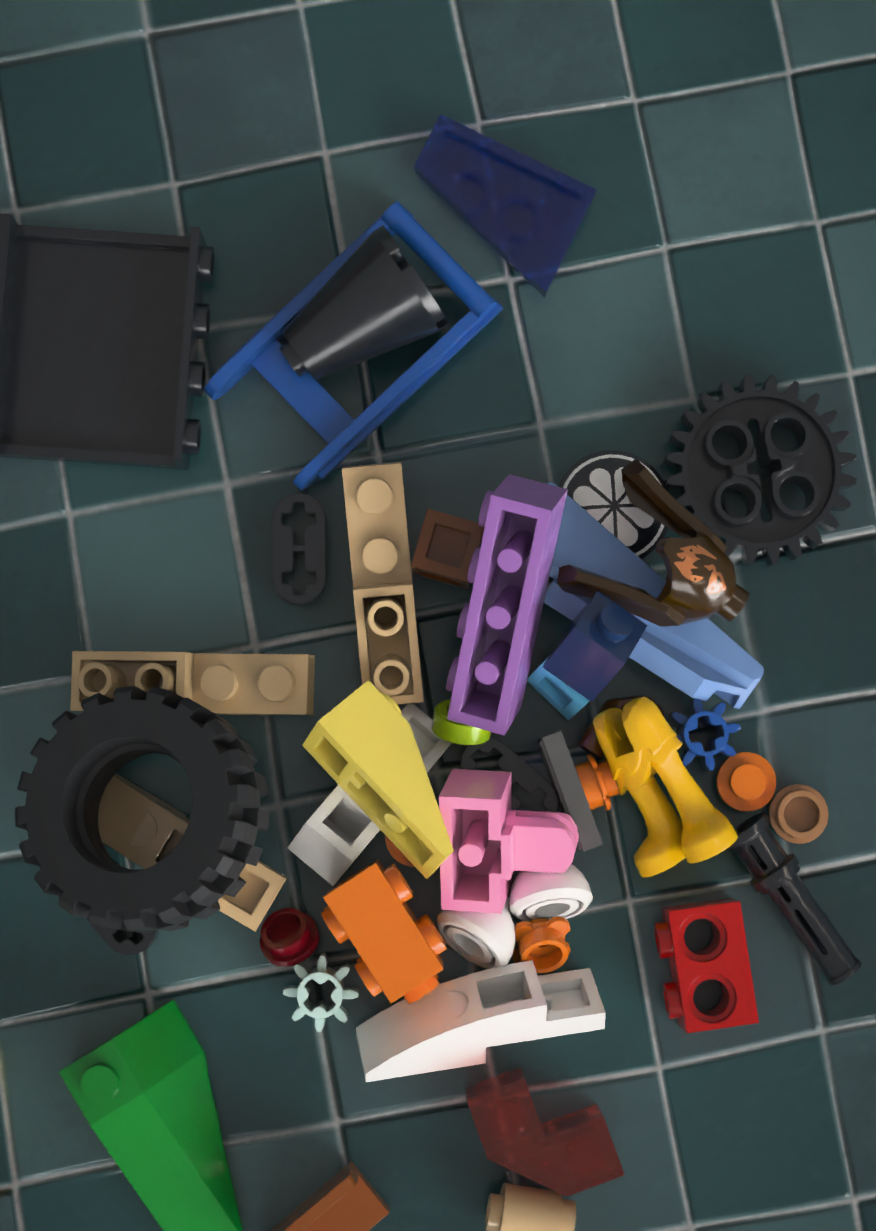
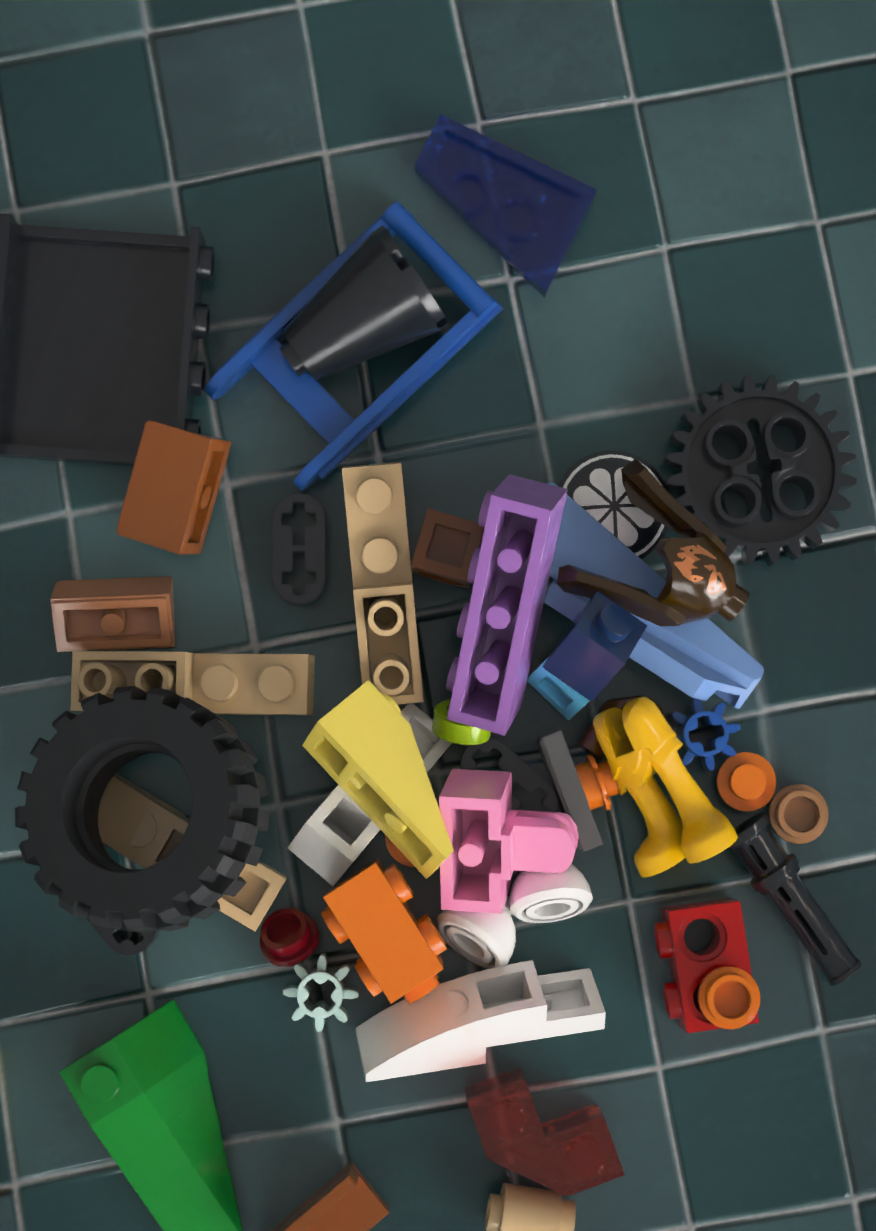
(113, 613): none -> nougat slope
(173, 488): none -> dark orange panel
(542, 942): orange plate -> none
(729, 997): none -> orange plate

